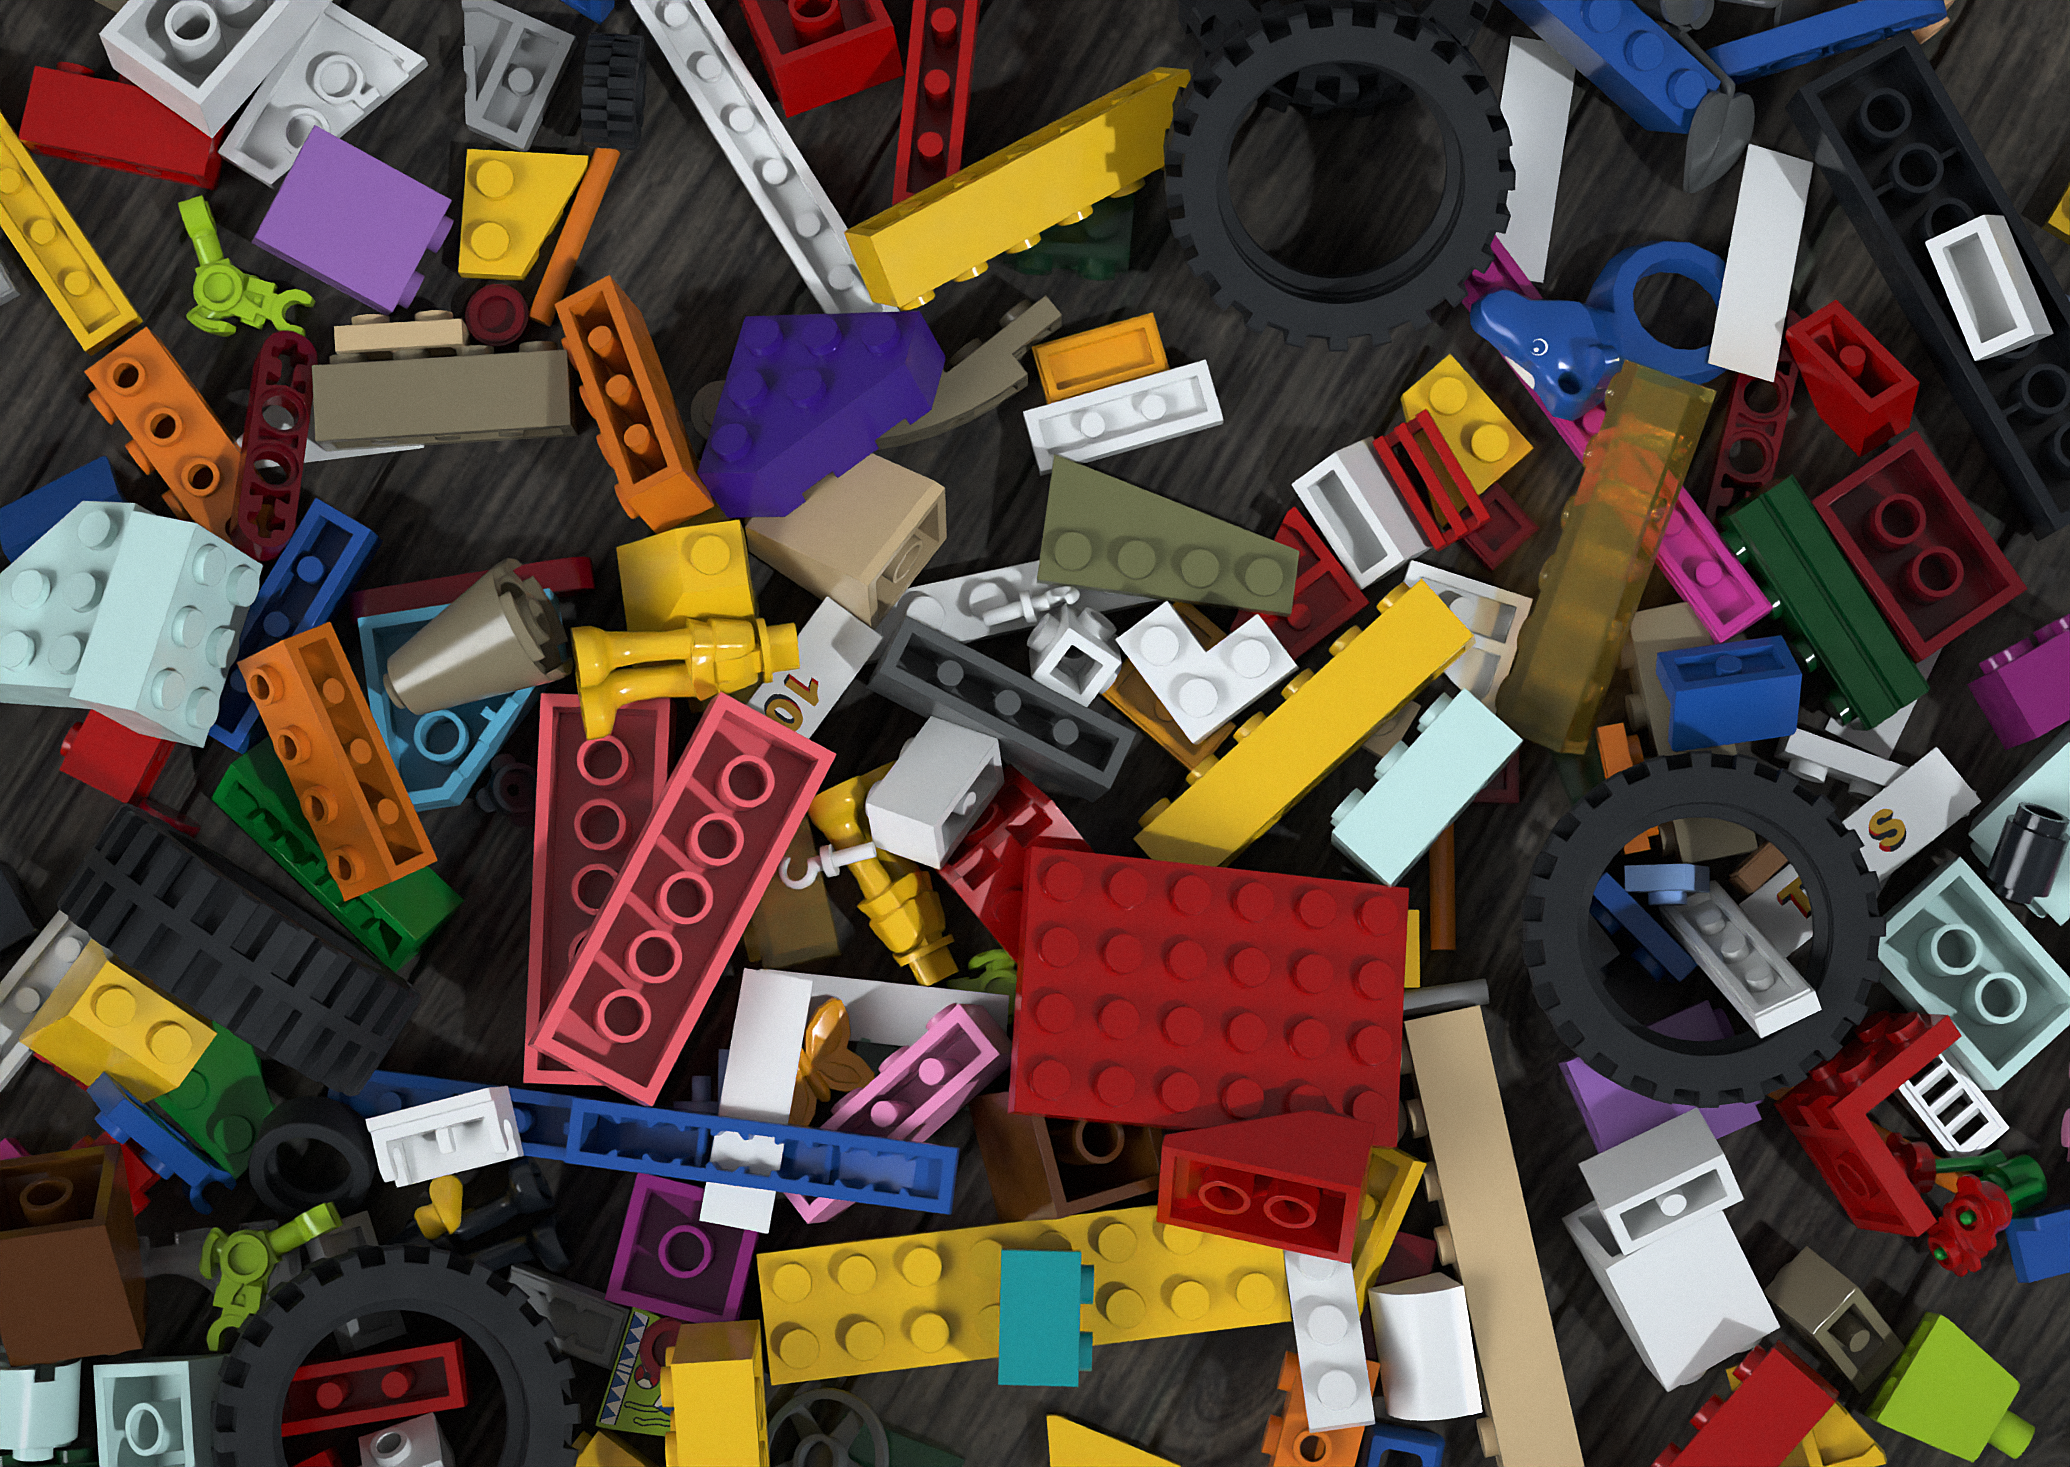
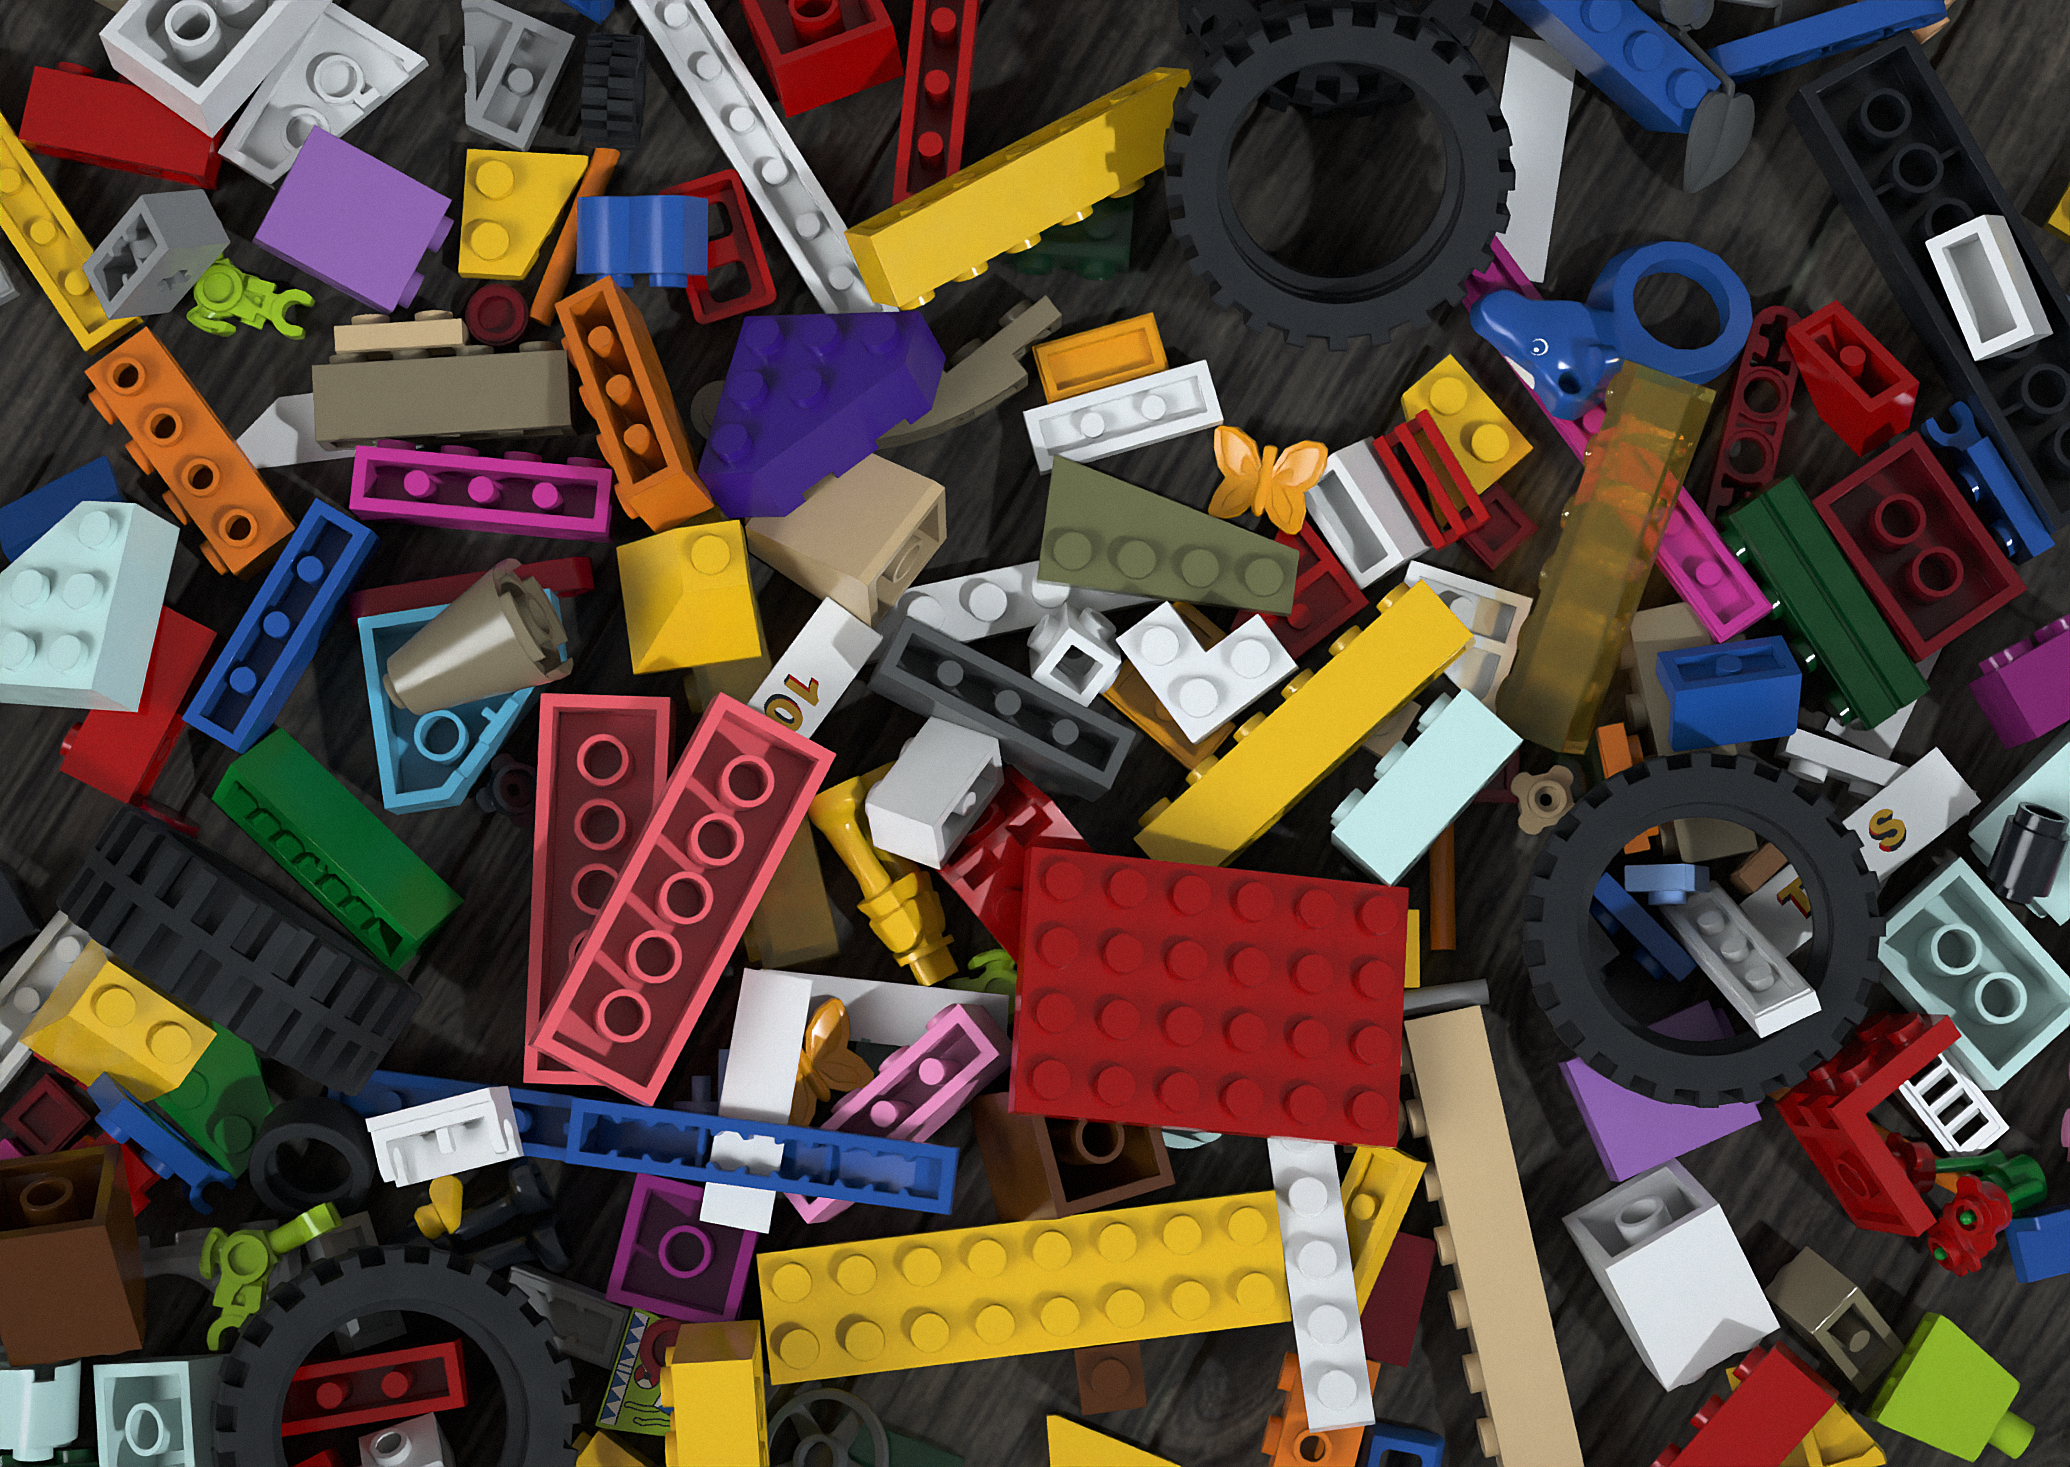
(48, 1116): none -> dark red tile
(155, 253): none -> light grey brick
(167, 629): light aqua brick -> none
(273, 444): dark red beam -> none
(337, 761): orange brick -> none
(484, 493): none -> dark pink brick
(643, 237): none -> blue brick
(717, 656): yellow piece -> none
(740, 246): none -> red piece
(827, 861): white hand -> none
(1030, 606): white hand -> none
(1042, 1317): teal brick -> none
(1110, 1377): none -> reddish brown brick
(1265, 481): none -> light orange piece
(1271, 1181): red slope -> none
(1425, 1348): white brick -> none
(1529, 790): none -> tan plate
(1661, 1181): white brick -> none
(1760, 263): white sticker -> none
(1987, 480): none -> blue plate

